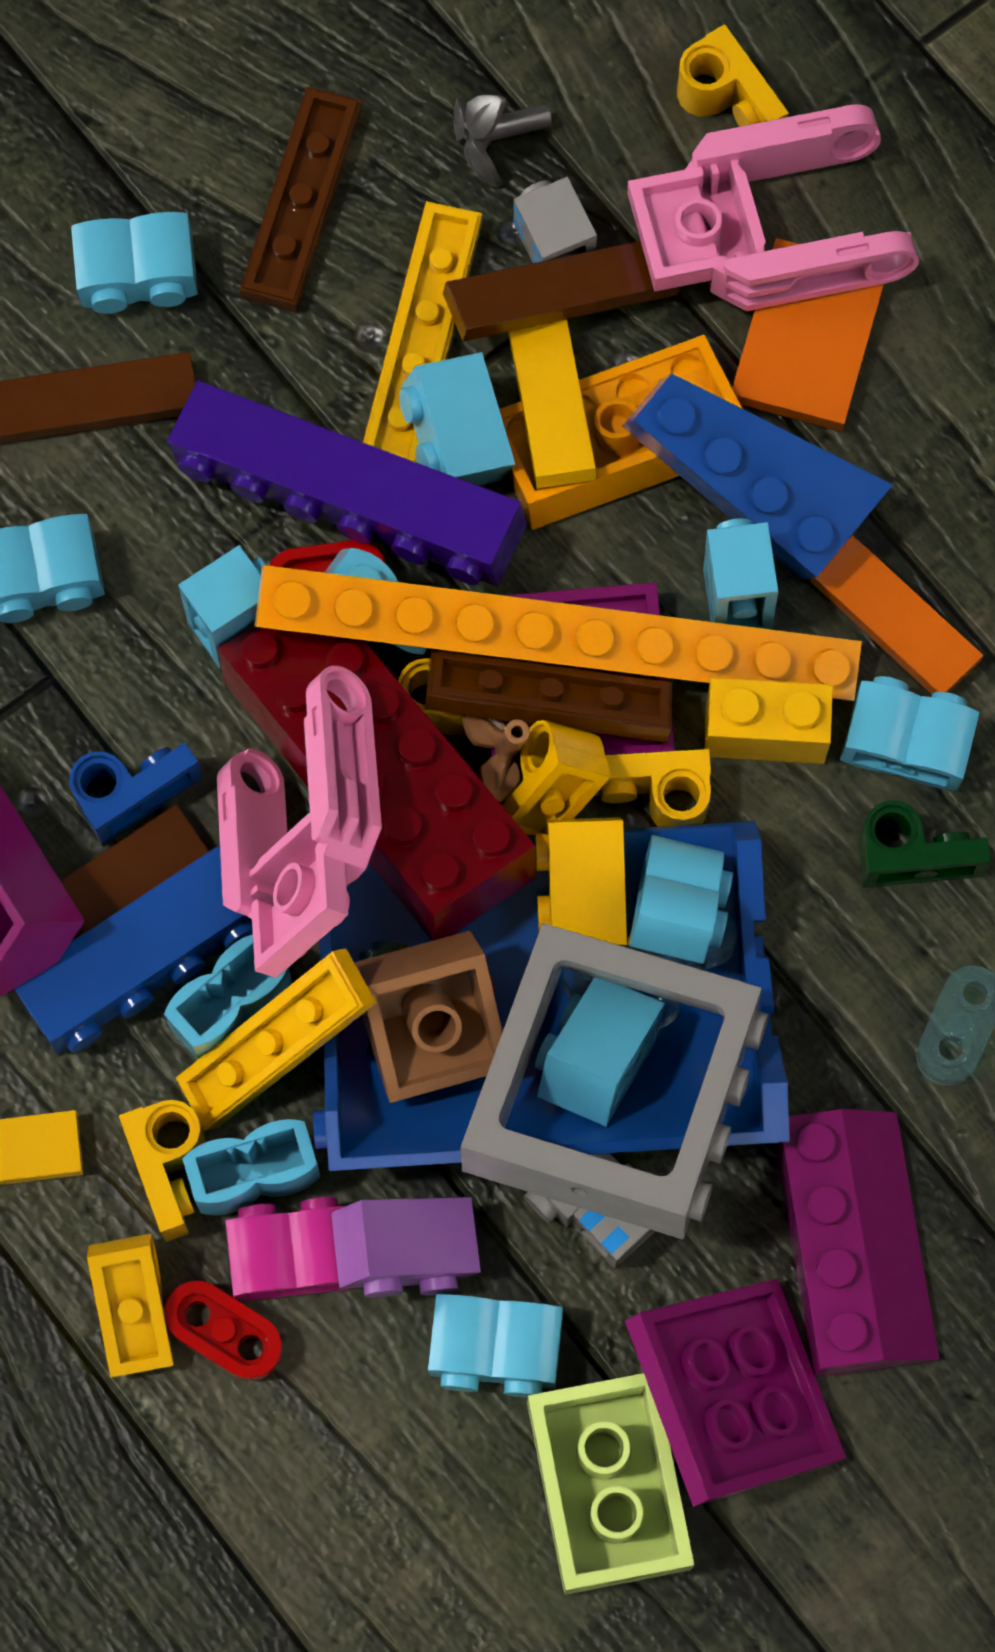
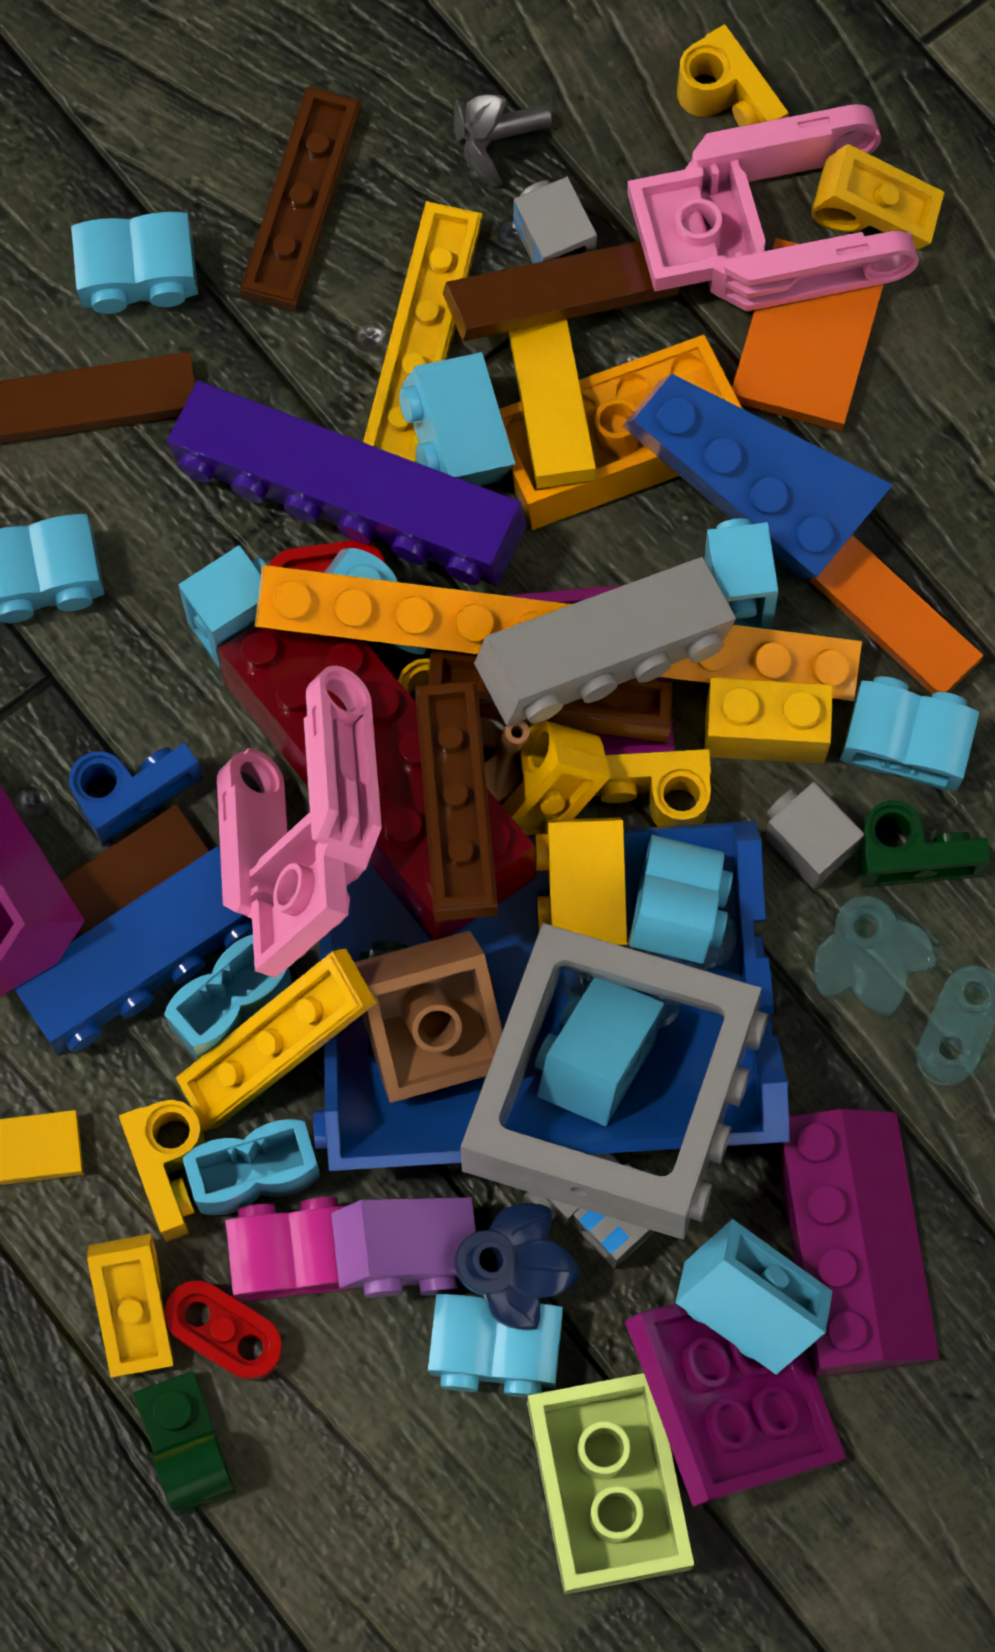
(184, 1443): none -> dark green plate
(456, 801): none -> reddish brown tile
(526, 1266): none -> dark blue plate
(604, 642): none -> light grey brick
(754, 1297): none -> medium azure brick
(812, 833): none -> light grey brick
(867, 192): none -> yellow plate
(873, 964): none -> clear light blue plate

